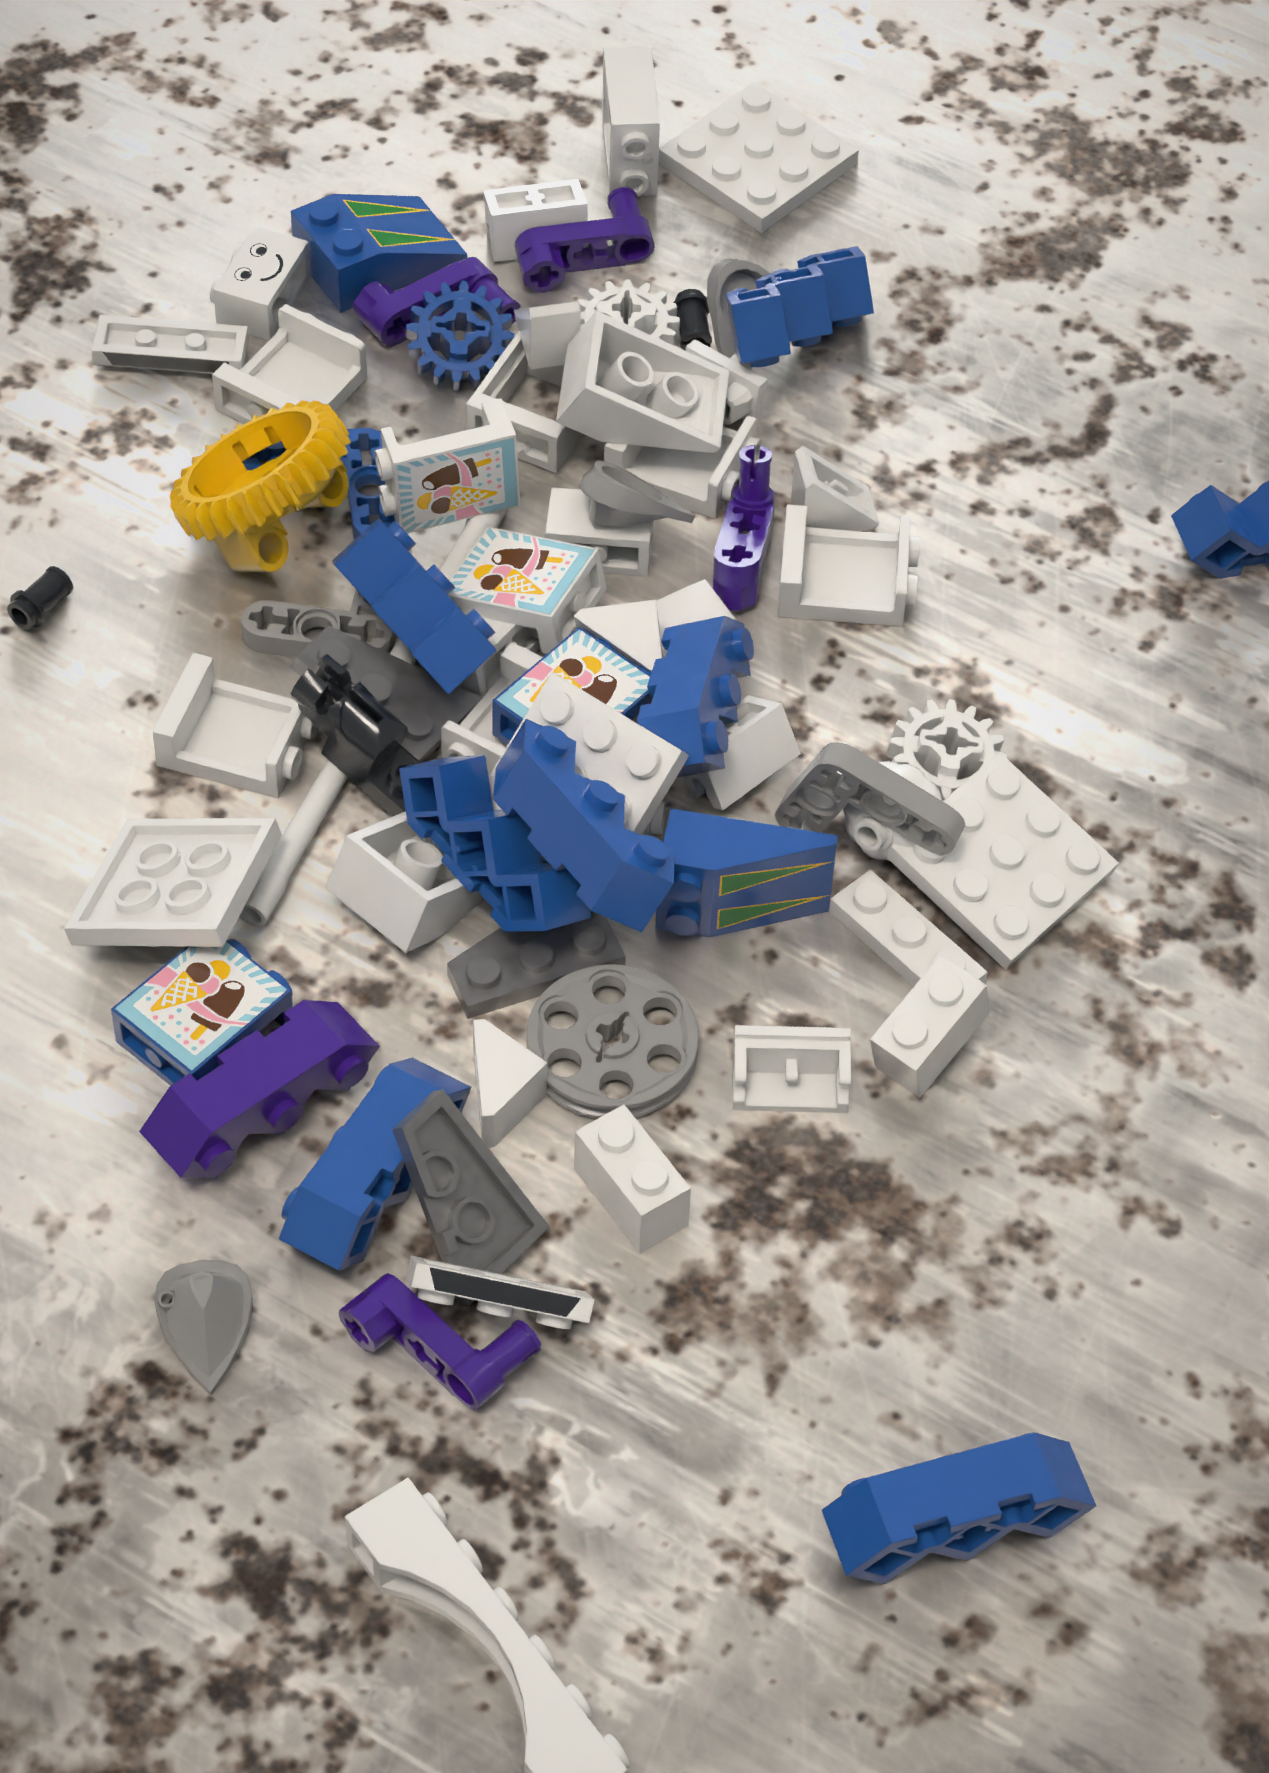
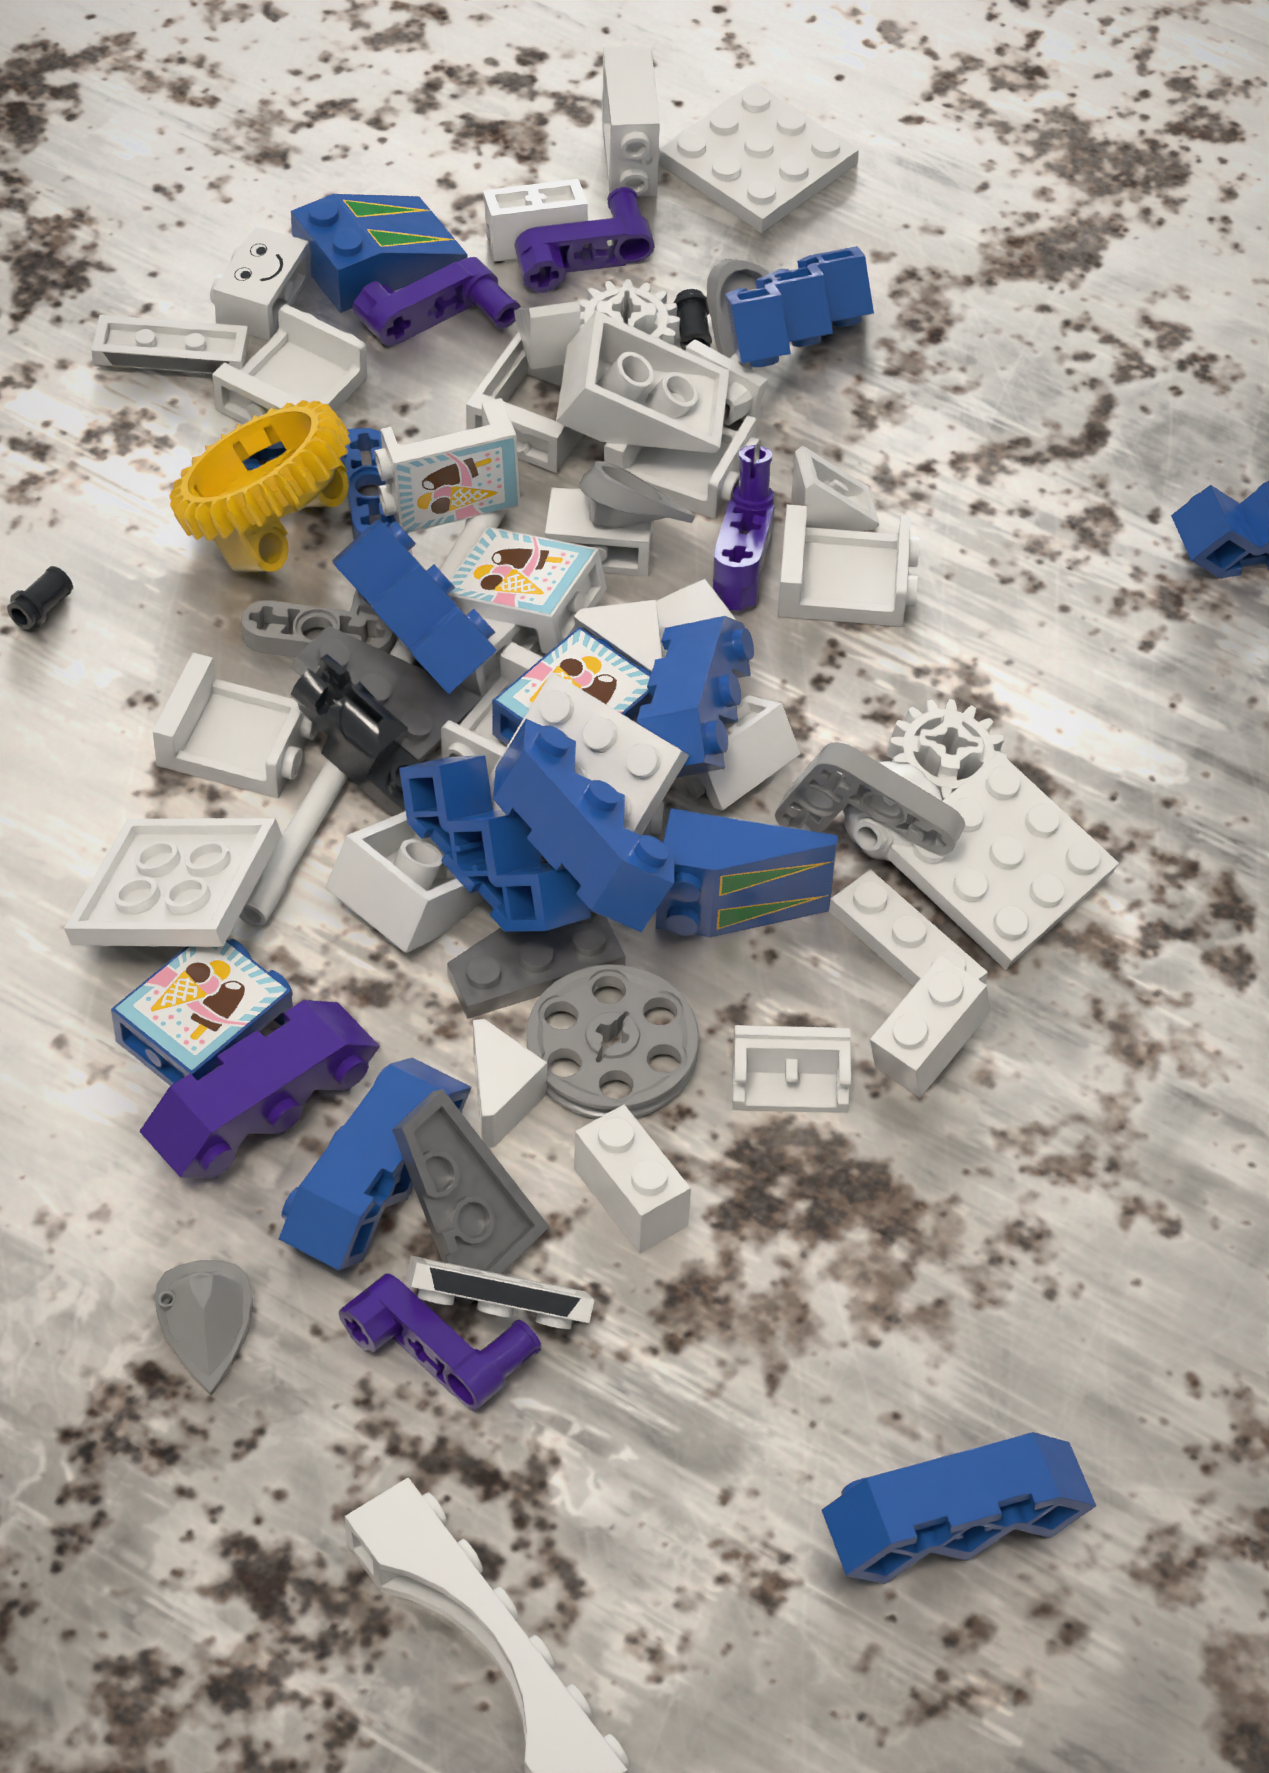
(438, 334): blue gear -> none

